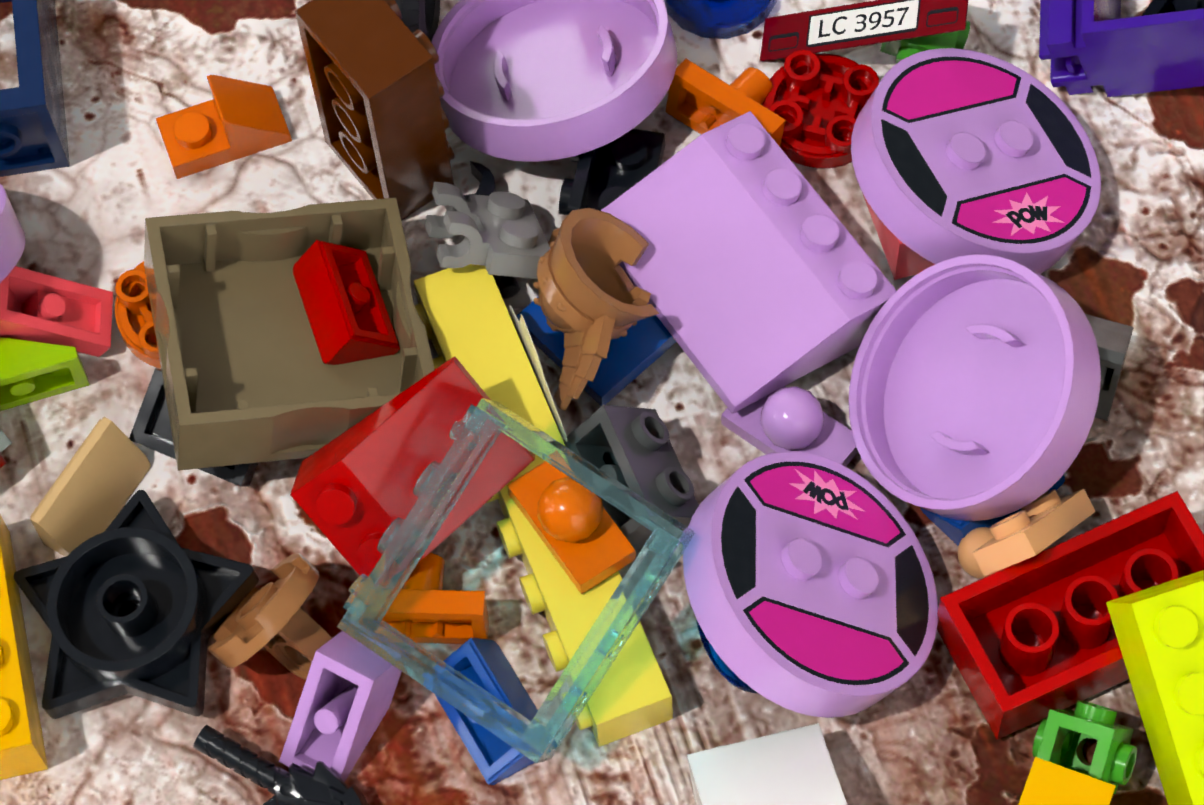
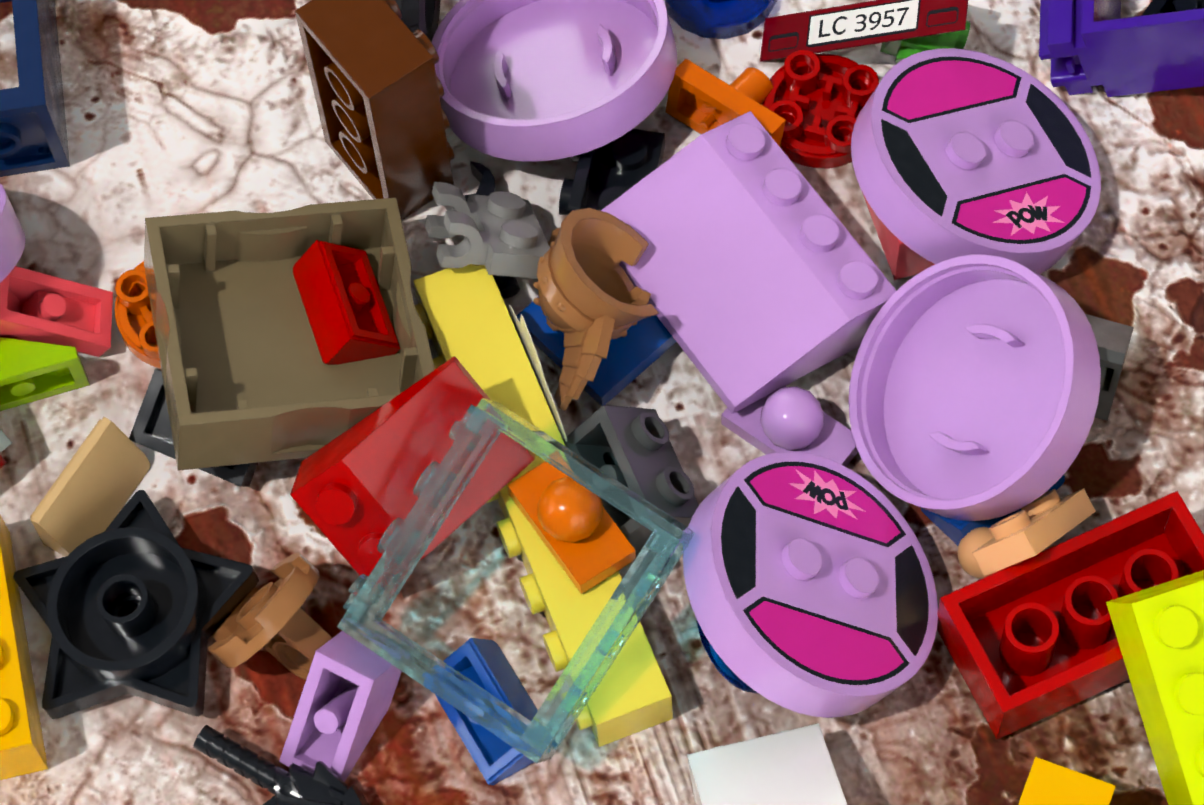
(232, 125): orange slope -> none
(437, 615): orange tile -> none
(1066, 731): bright green brick -> none

